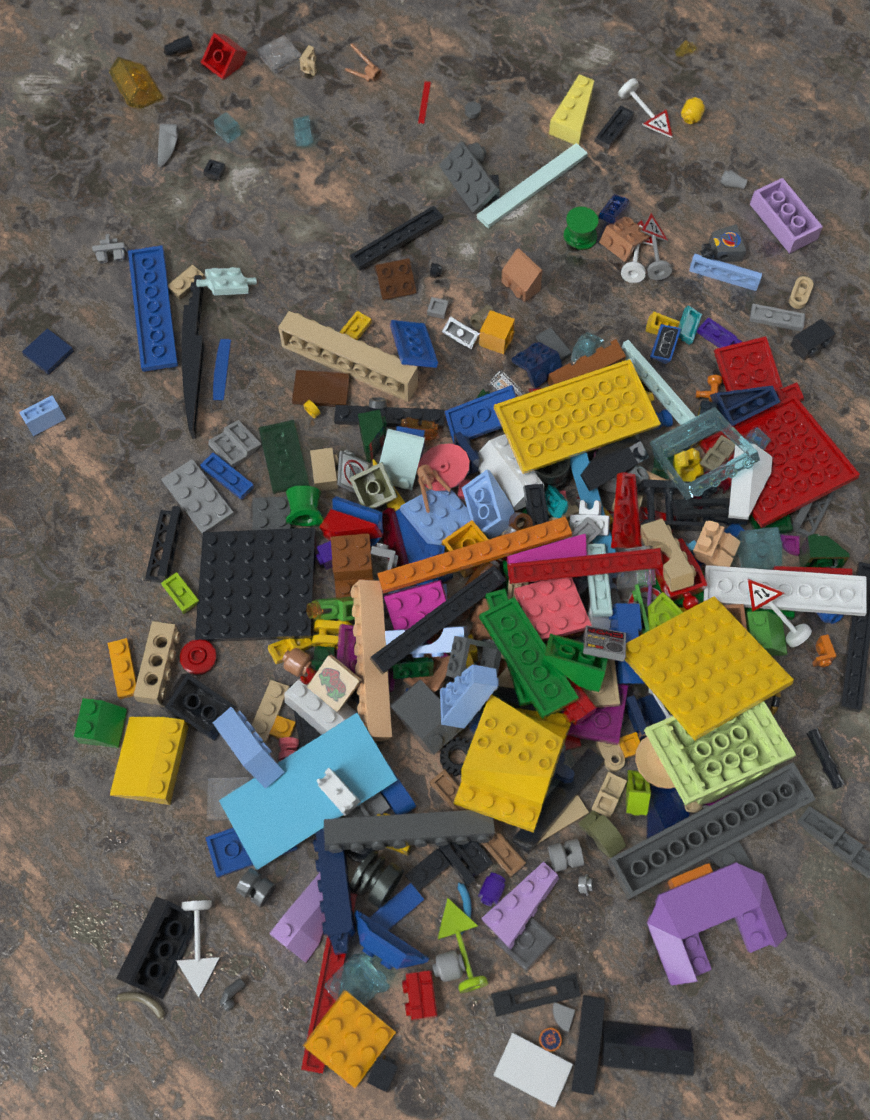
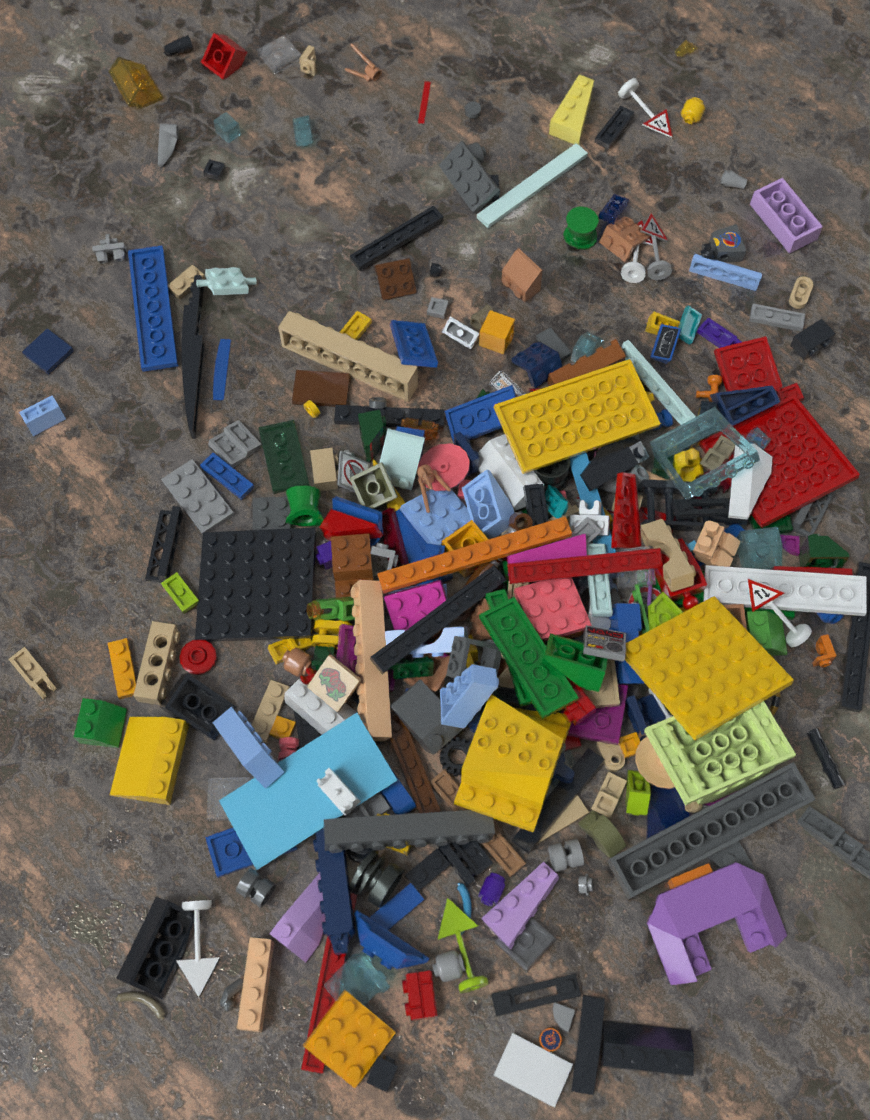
(31, 671): none -> tan hinge
(255, 985): none -> light nougat brick
(412, 767): none -> reddish brown plate

